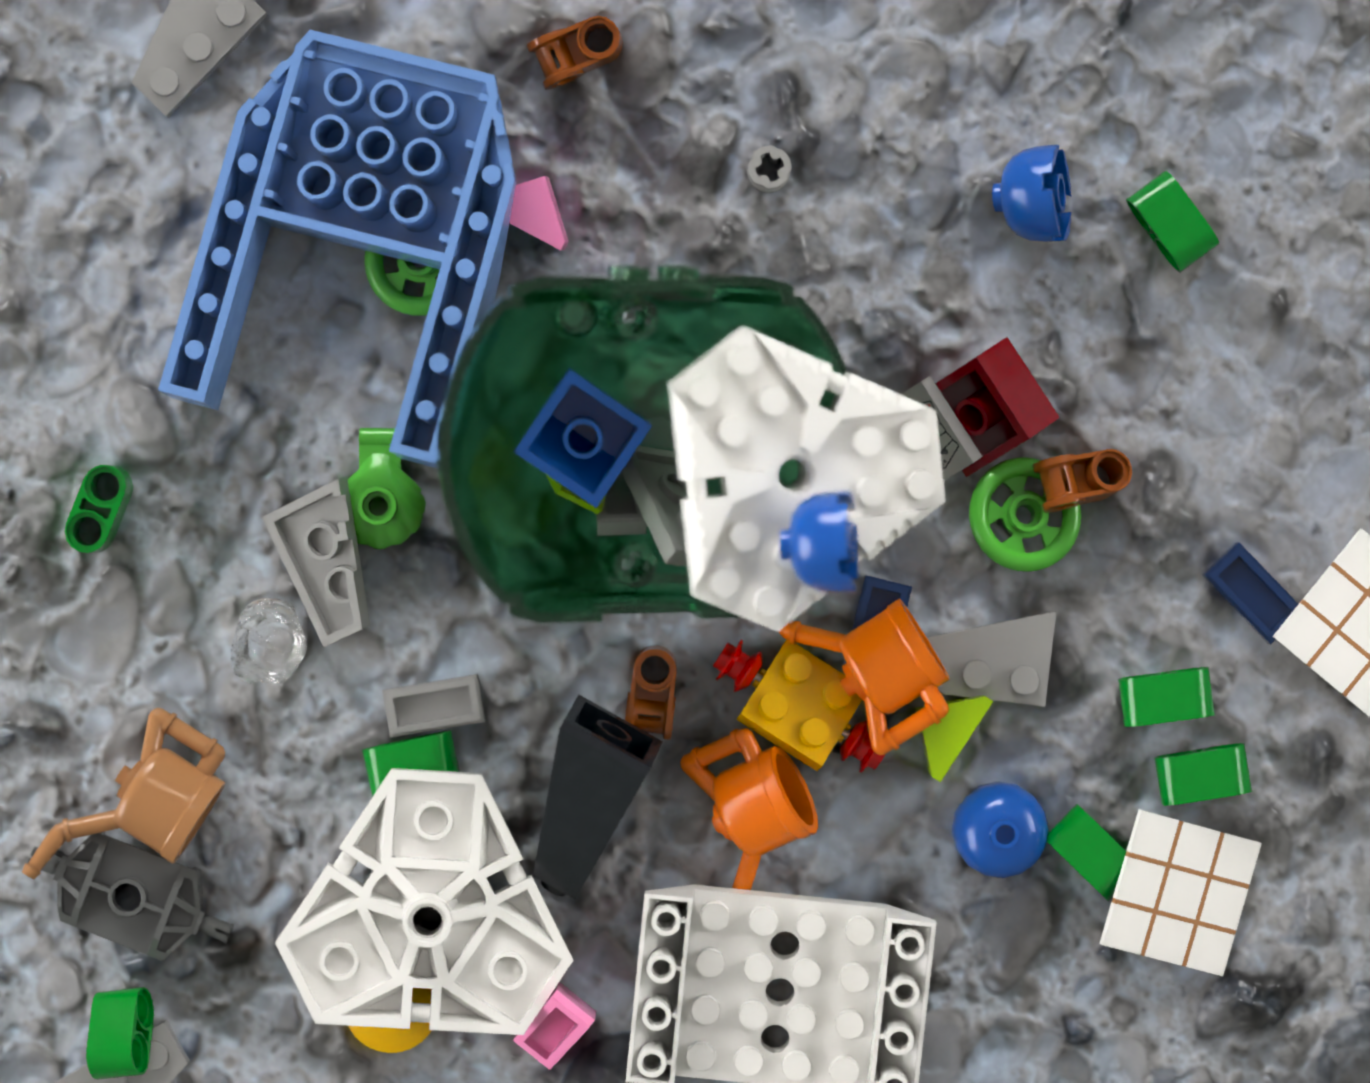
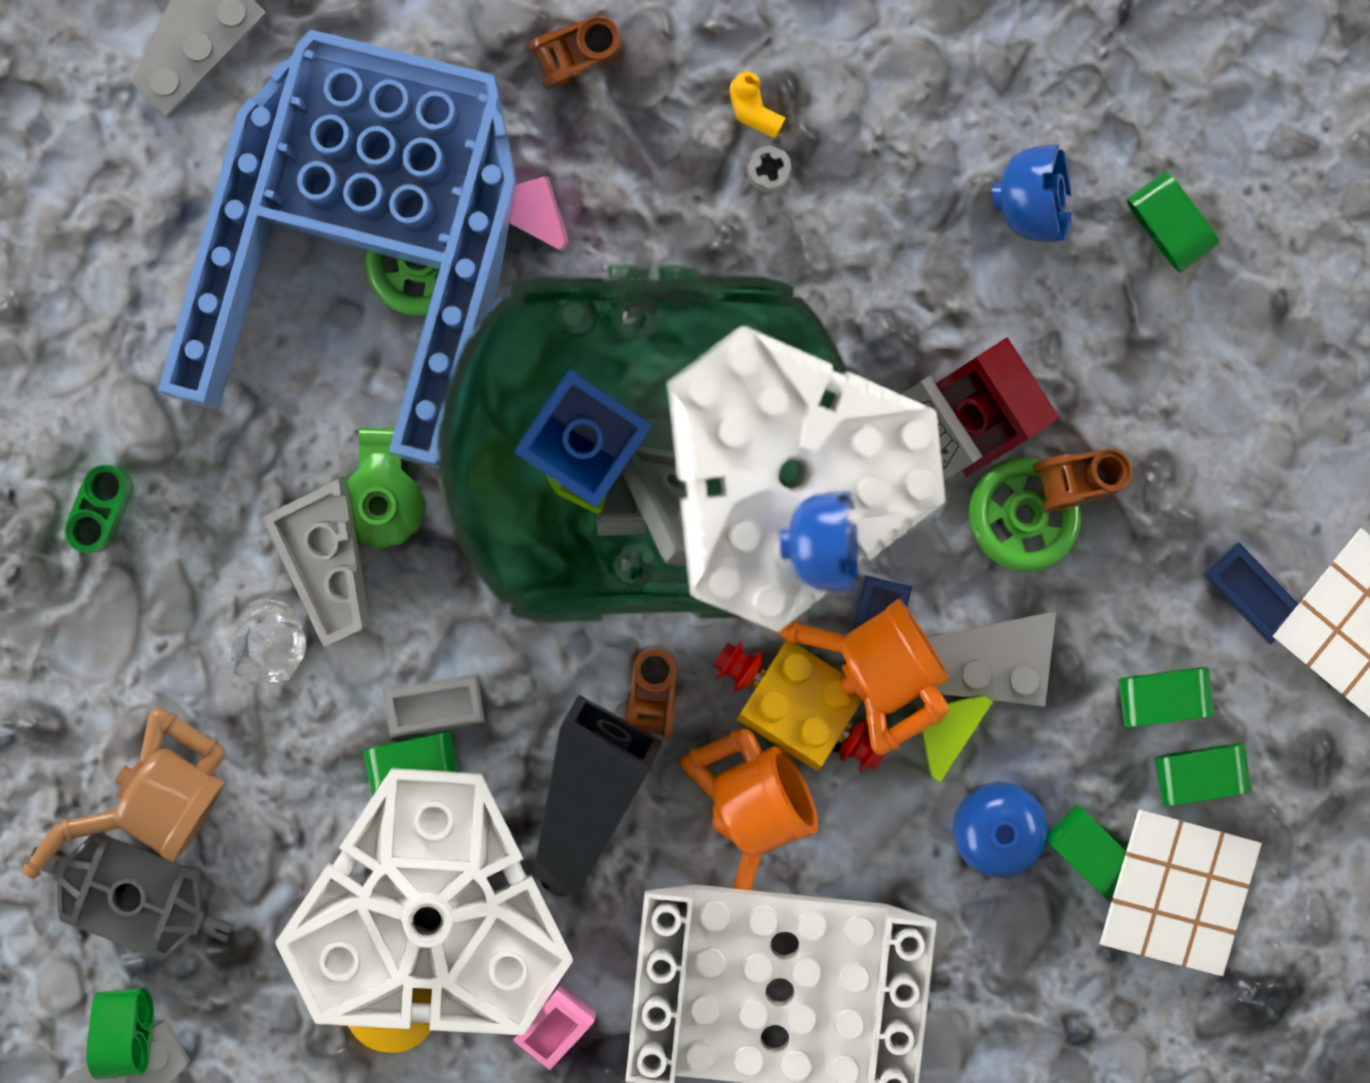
(749, 106): none -> yellow arm

